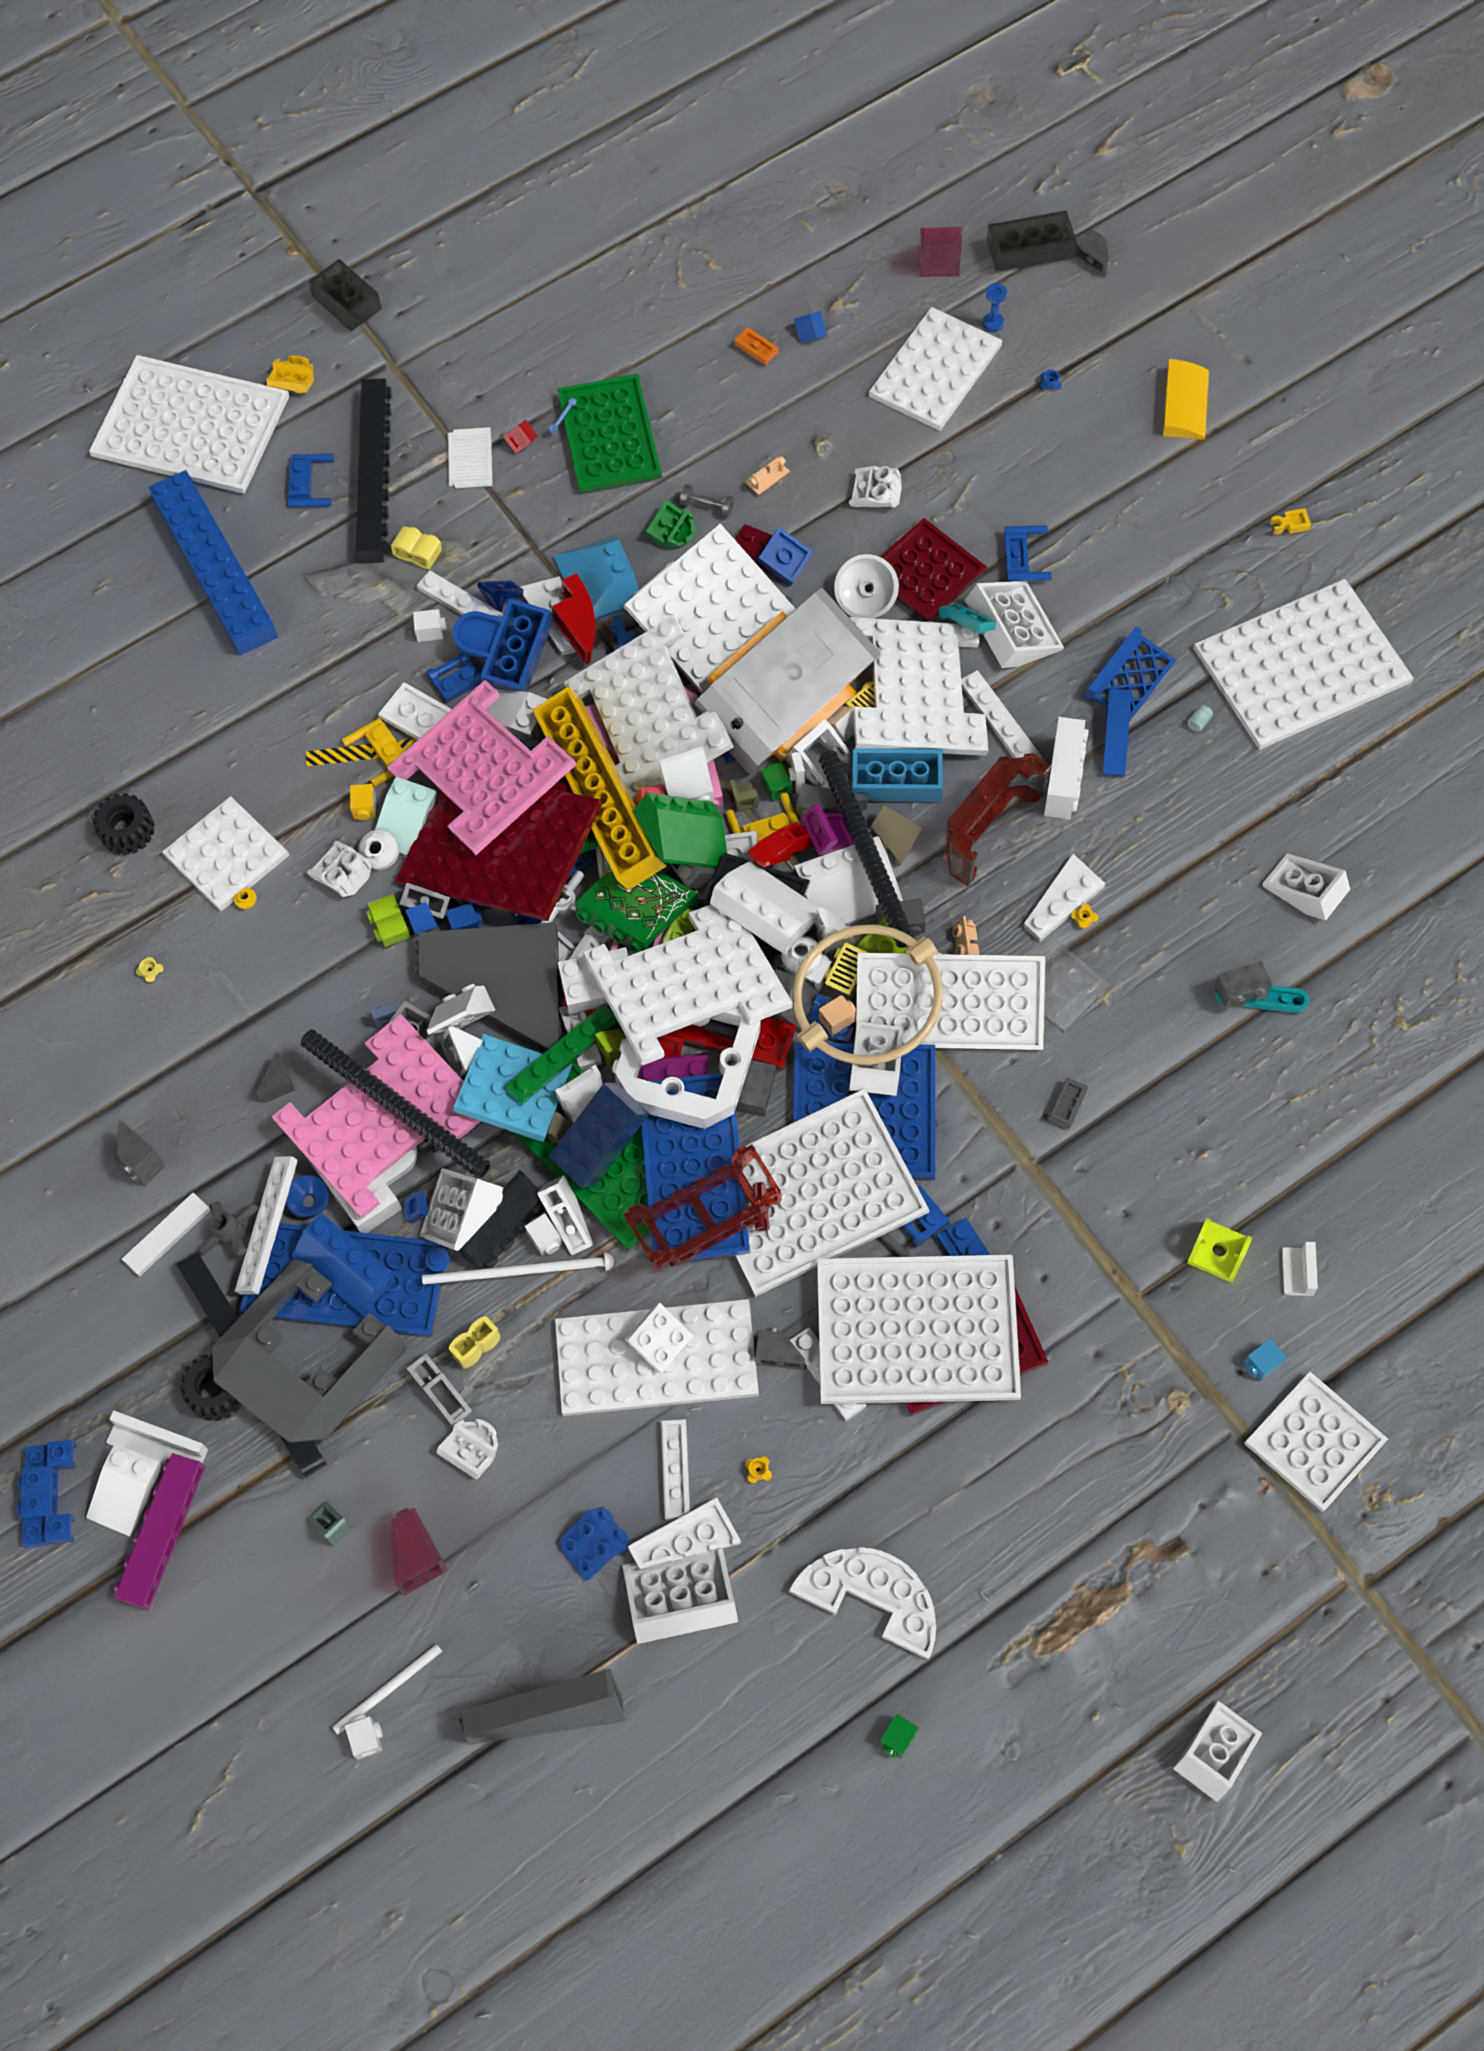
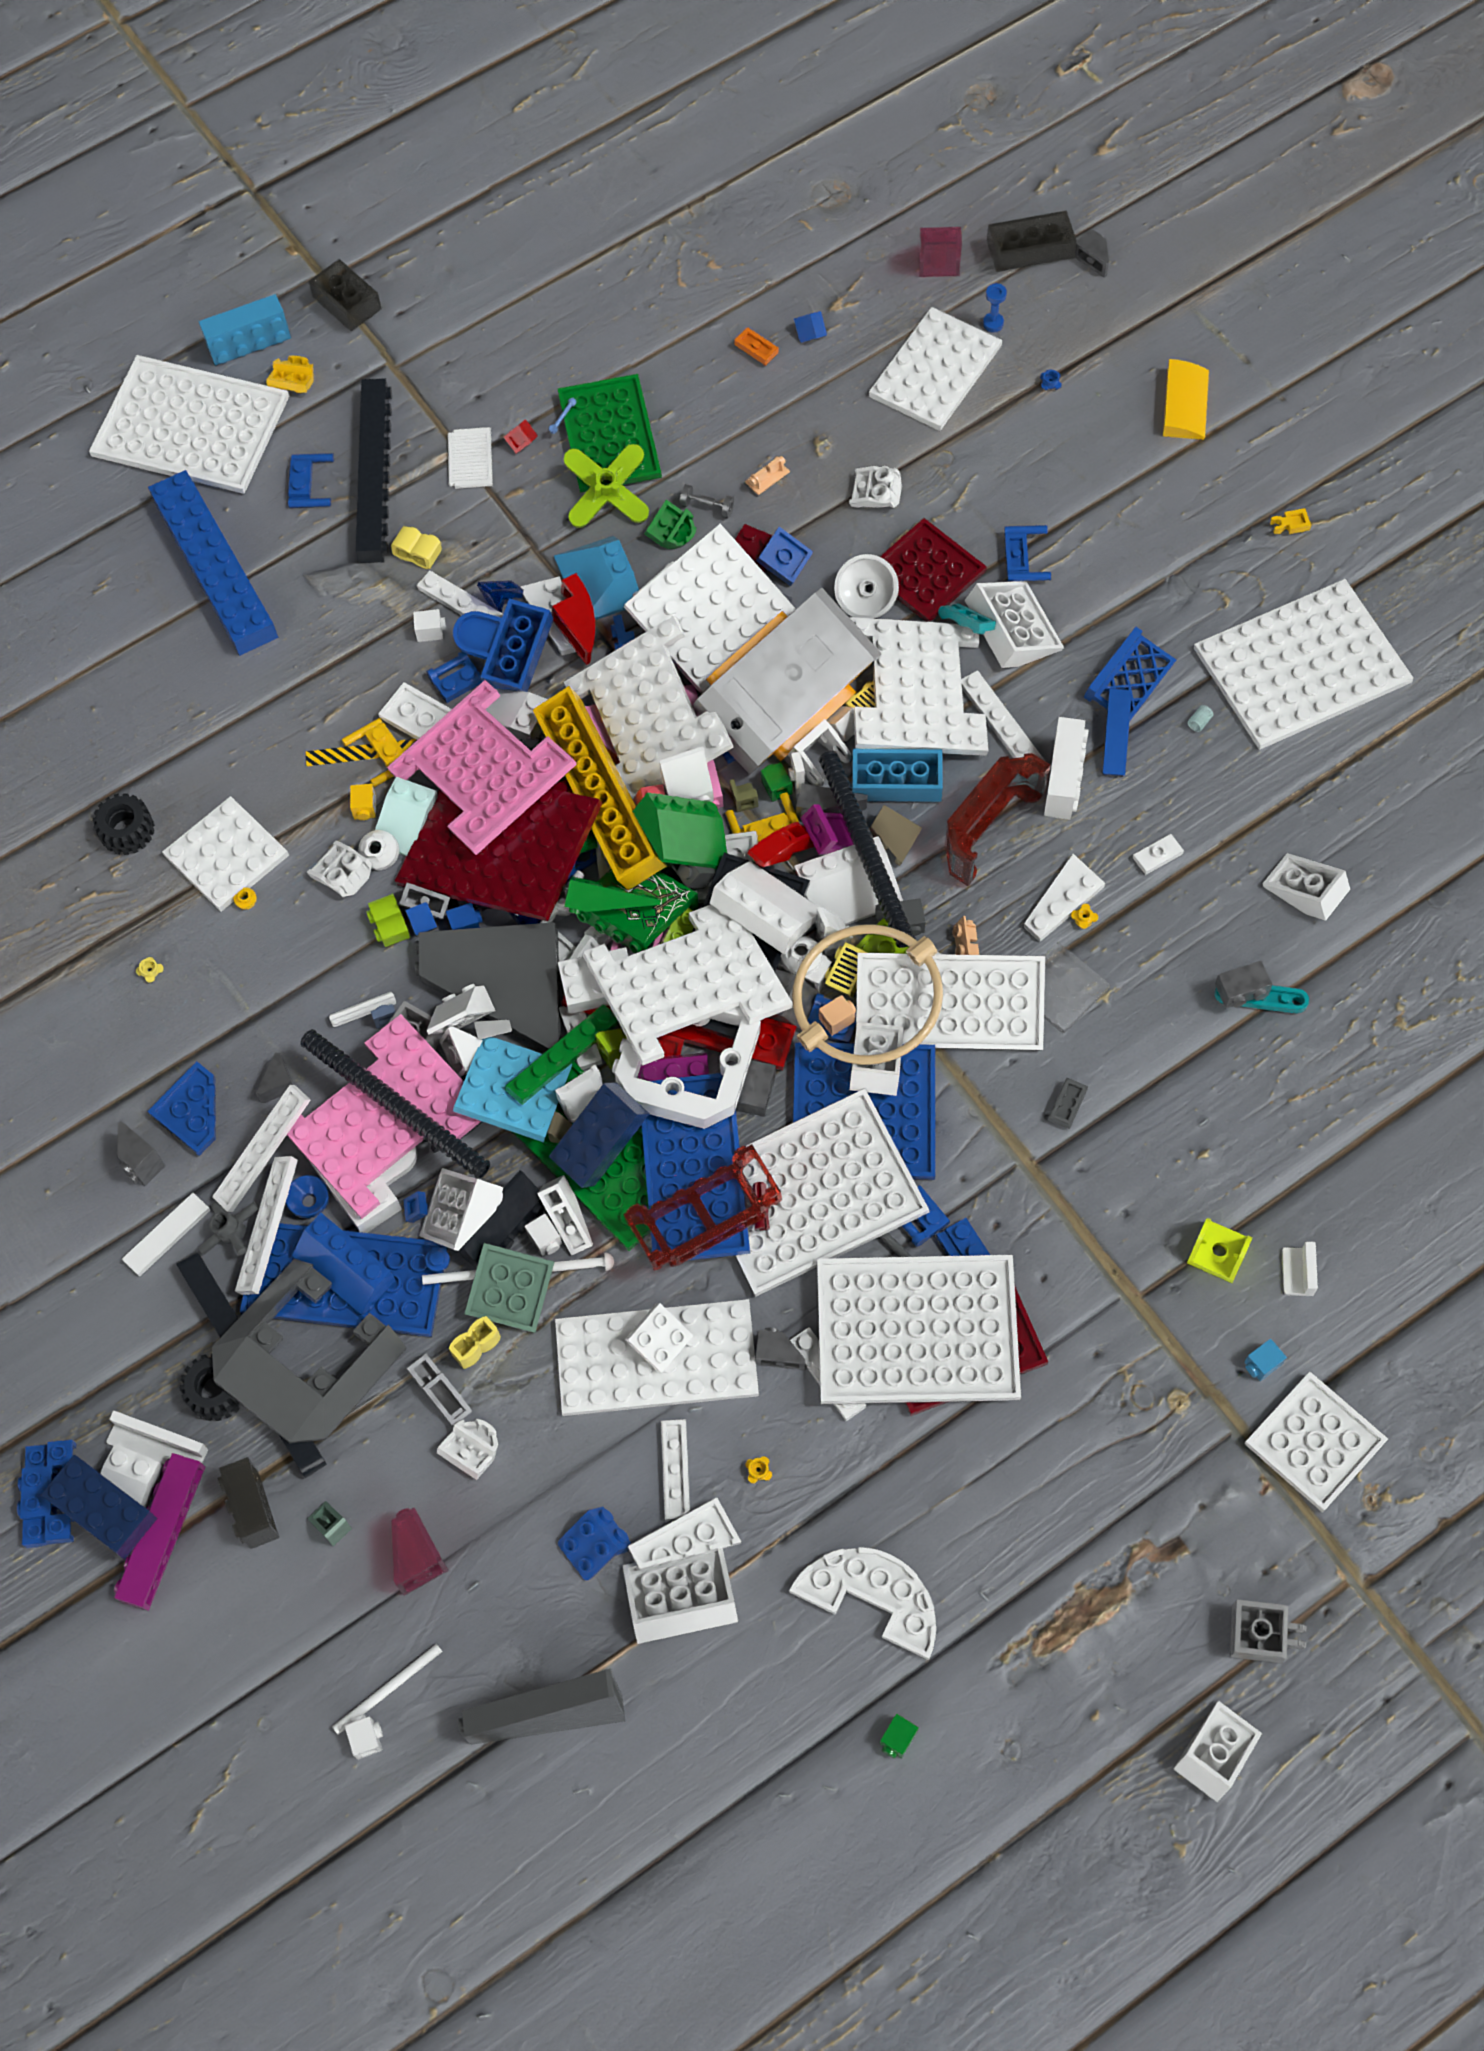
(99, 1506): none -> dark blue brick
(190, 1109): none -> blue plate
(245, 329): none -> dark azure brick
(248, 1503): none -> clear smoke brick
(261, 1148): none -> white plate
(361, 1009): none -> white axle
(491, 1028): none -> white sticker
(509, 1287): none -> sand green plate
(592, 896): none -> green wedge
(598, 493): none -> lime piece
(1158, 854): none -> white plate
(1272, 1621): none -> light grey hinge

